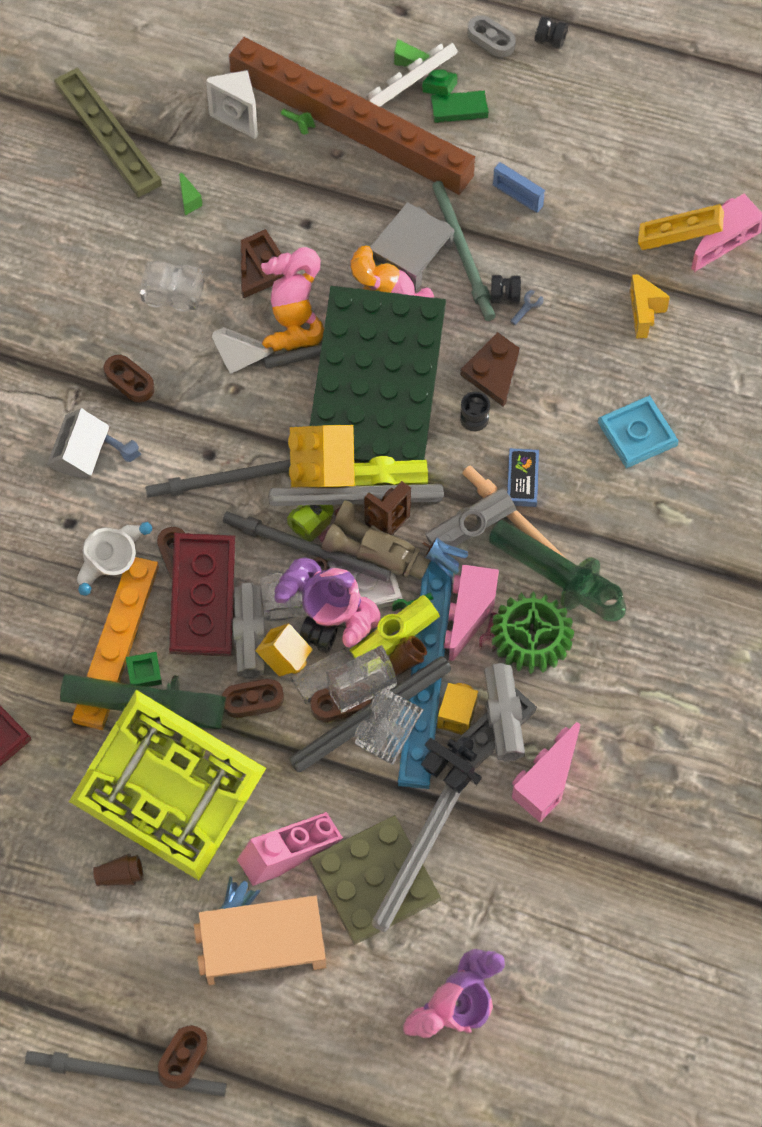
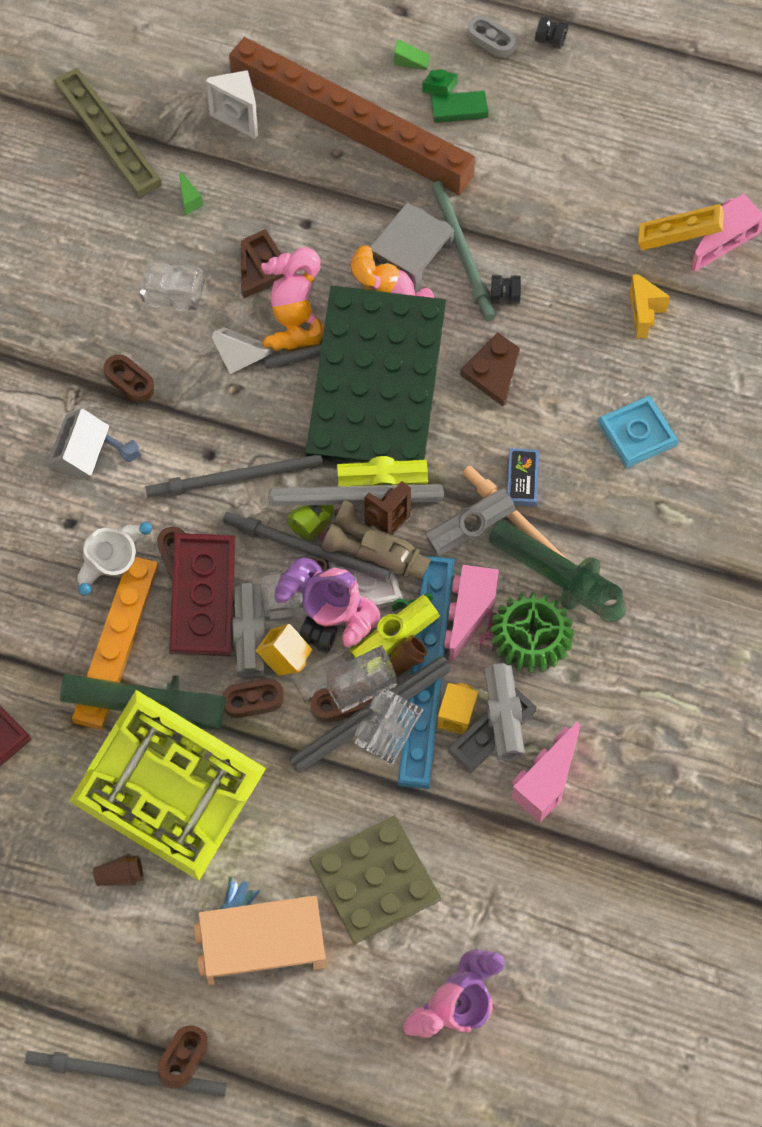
(144, 669): green plate -> none
(287, 847): bright pink slope -> none
(303, 120): bright green hand -> none
(321, 456): yellow brick -> none
(415, 859): light grey axle -> none
(416, 71): white plate -> none
(438, 553): flat silver piece -> none
(461, 771): black hips -> none
(478, 405): black wheel -> none
(518, 187): medium blue tile -> none
(526, 307): sand blue hand -> none

